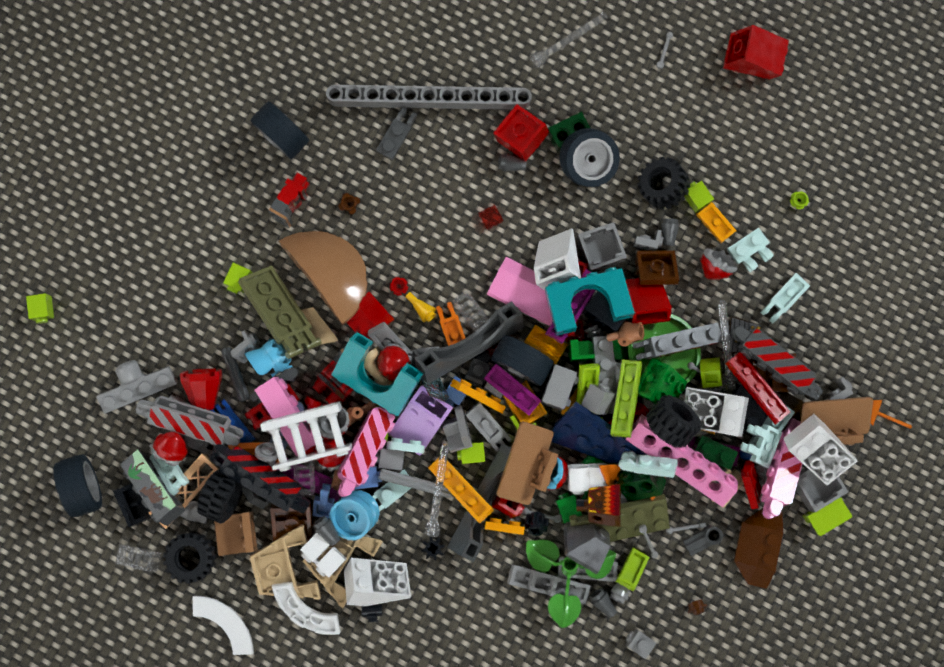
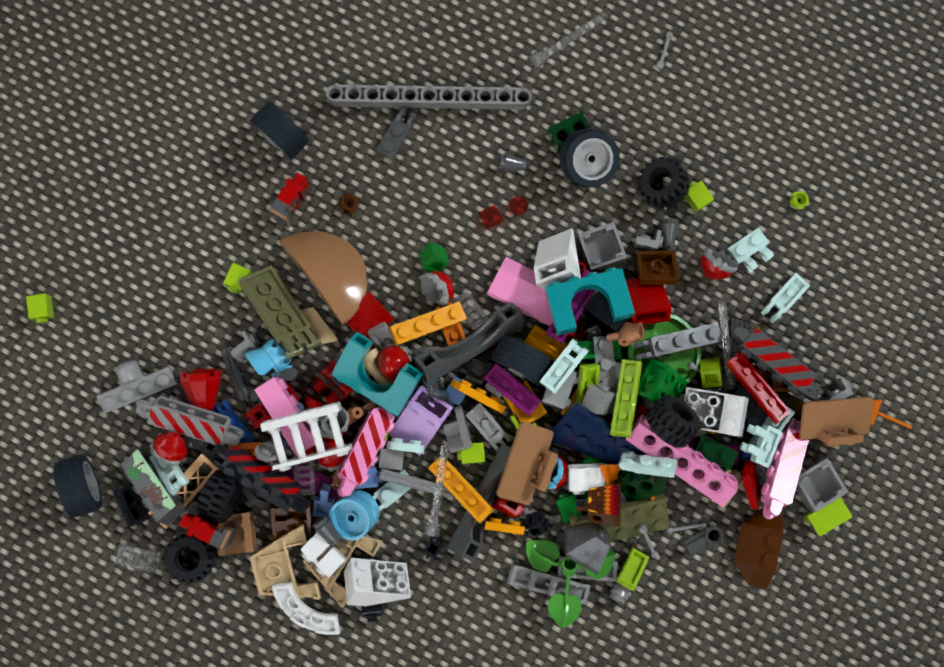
(207, 530): none -> hips
(228, 620): white tile -> none
(399, 281): red plate -> none
(424, 310): yellow cone -> none
(427, 323): none -> light orange plate
(434, 257): none -> green panel
(437, 287): none -> light grey hair
(518, 206): none -> clear red tile
(521, 132): red container -> none
(563, 367): none -> light aqua plate
(602, 601): dark grey cone -> none
(640, 643): light grey bracket -> none
(697, 607): reddish brown plate -> none
(716, 222): light orange plate -> none
(756, 52): red slope -> none
(819, 449): white slope -> none

